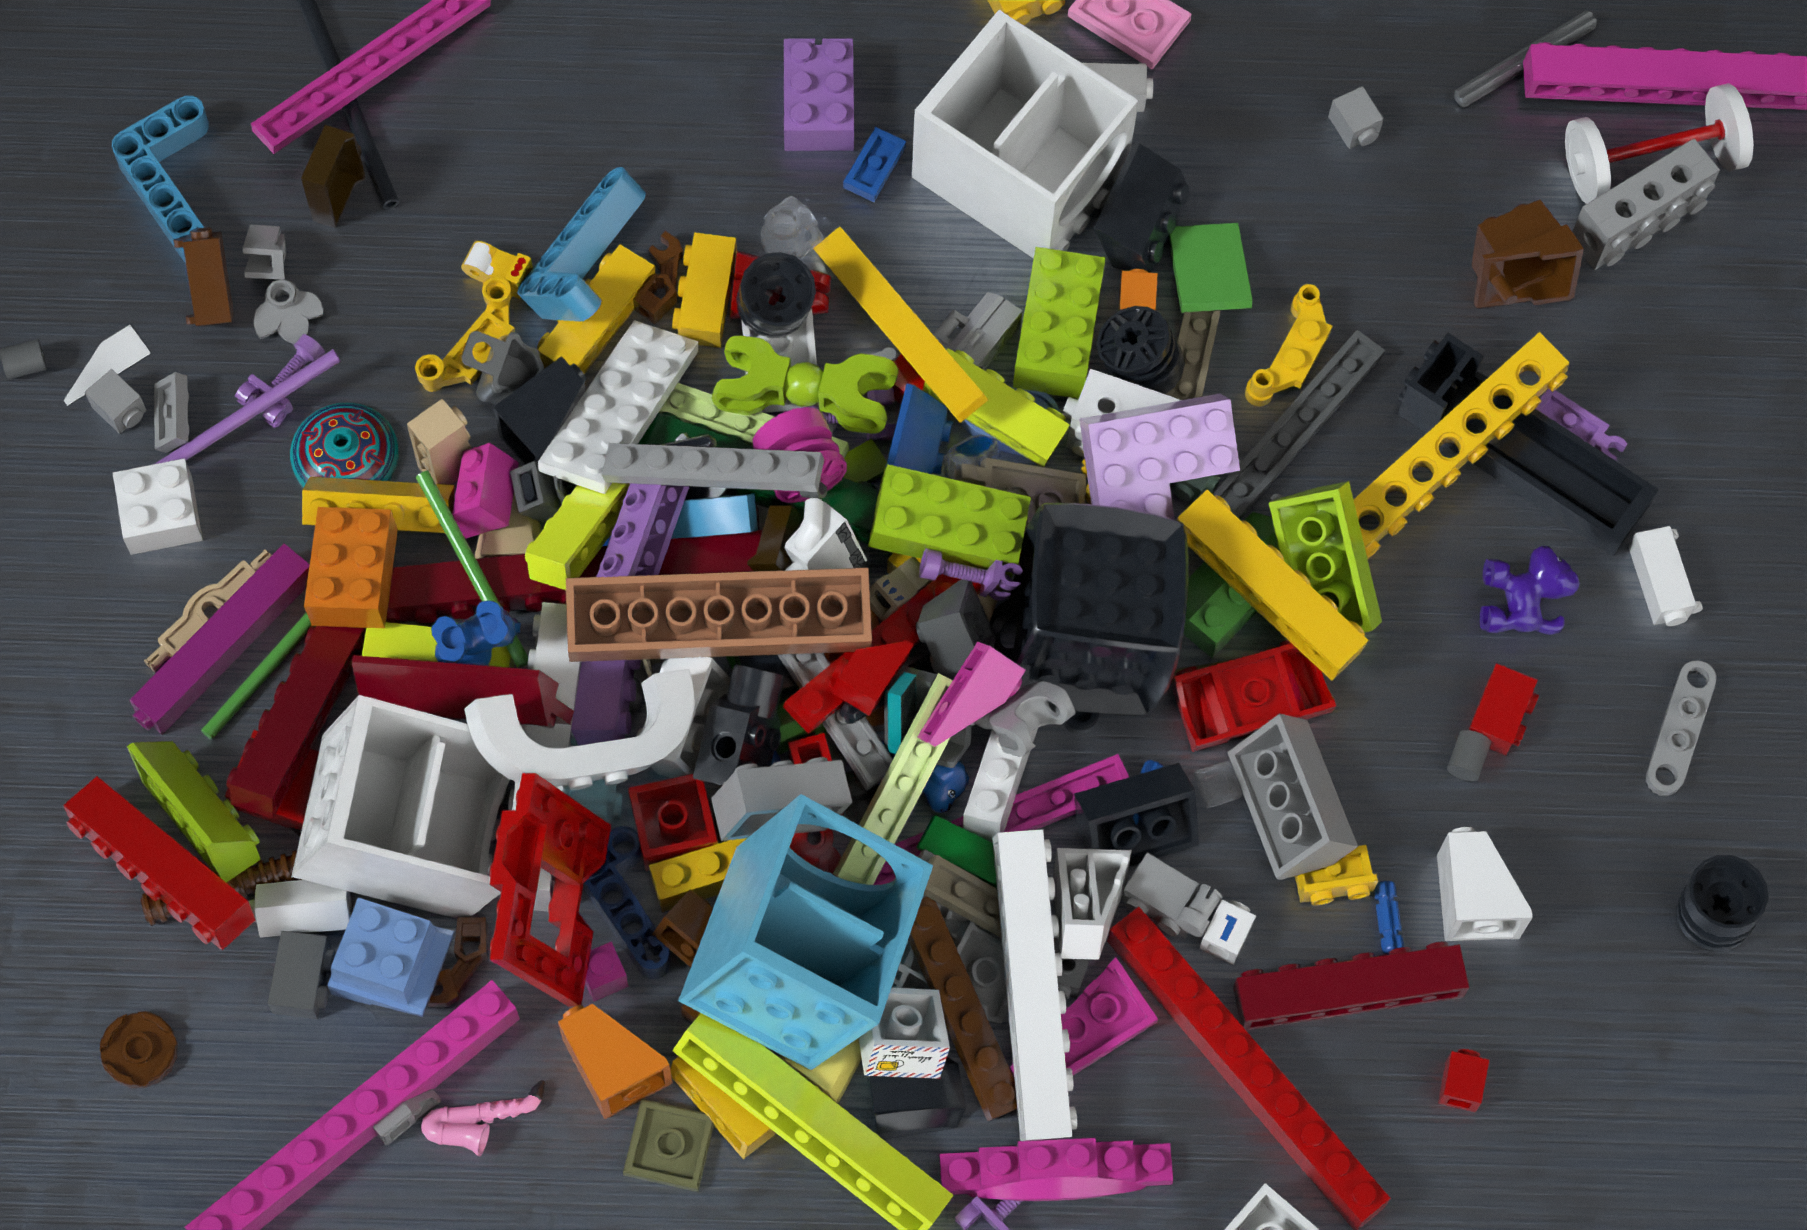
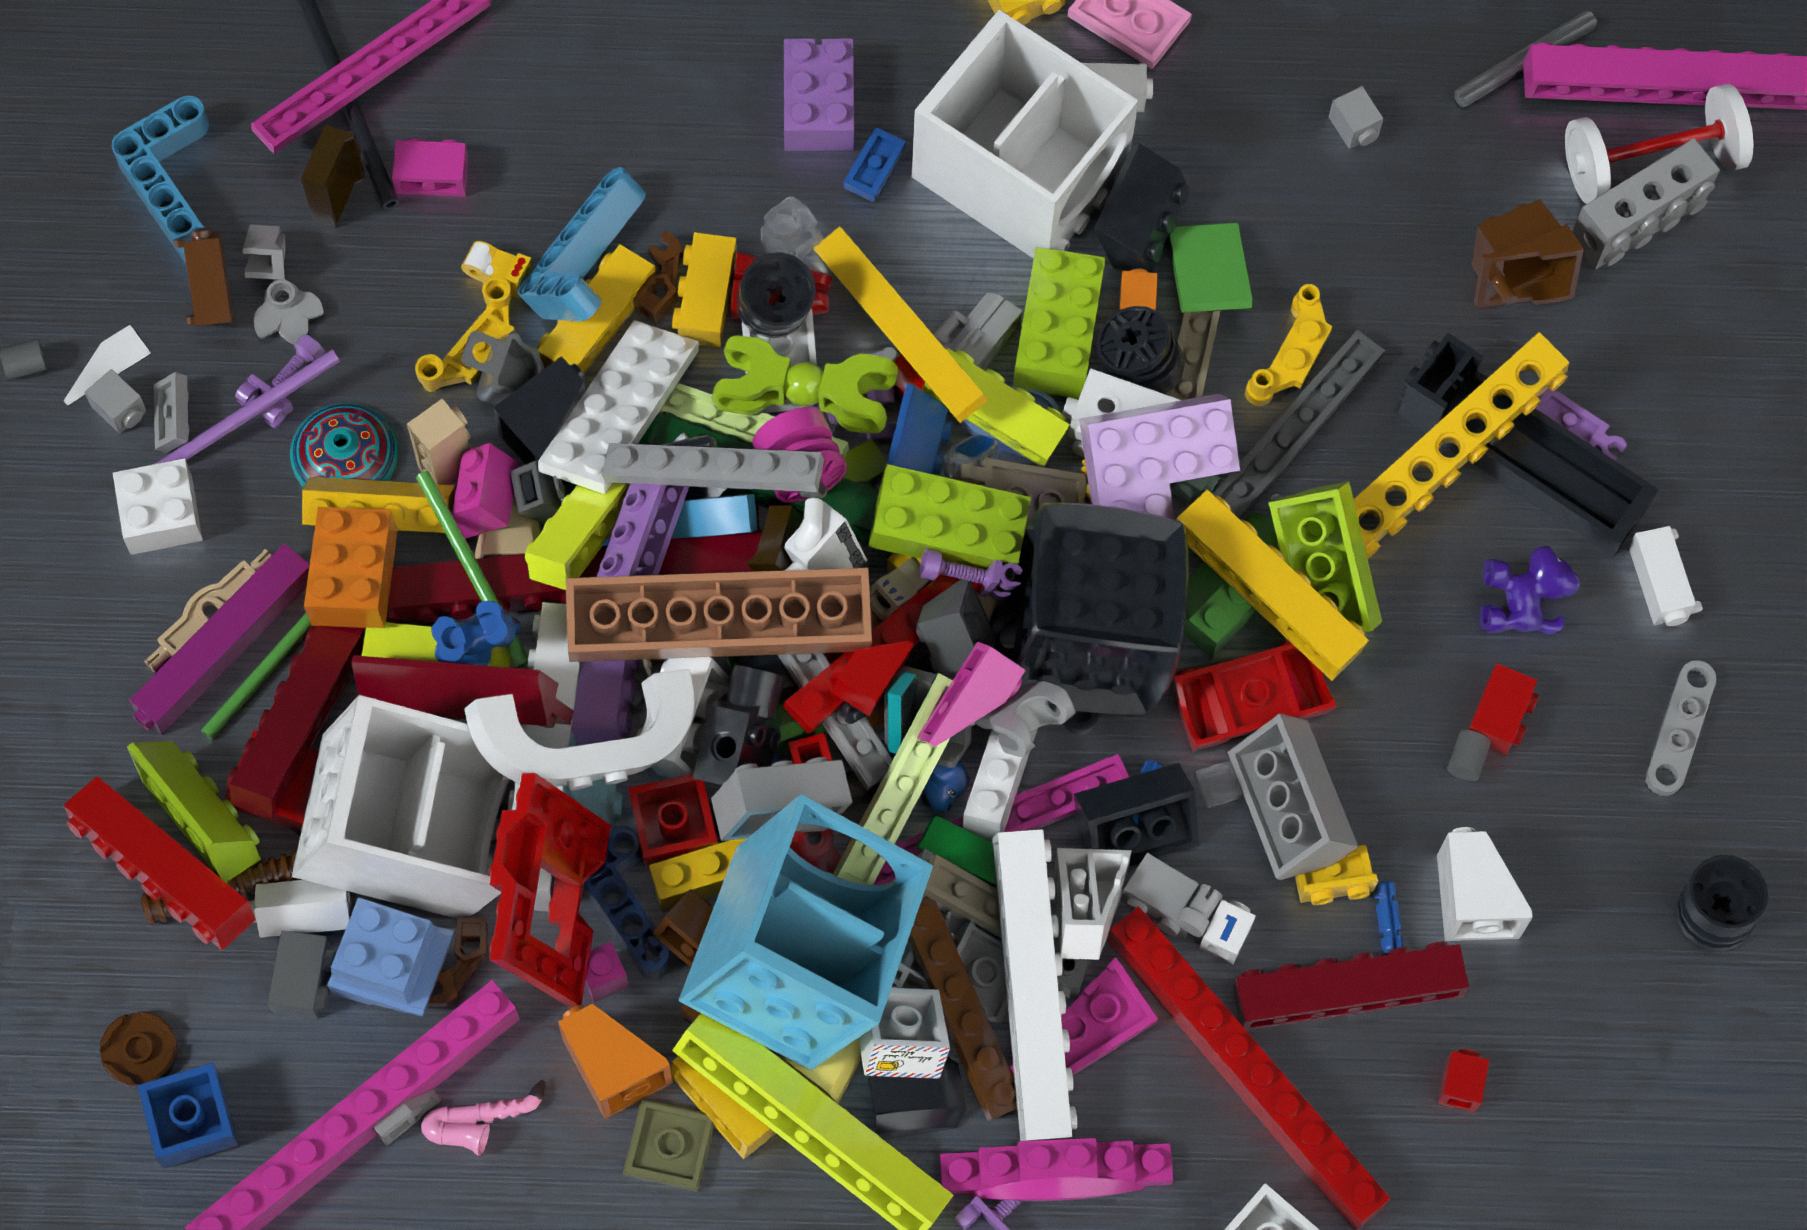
(188, 1115): none -> blue brick
(430, 167): none -> dark pink brick

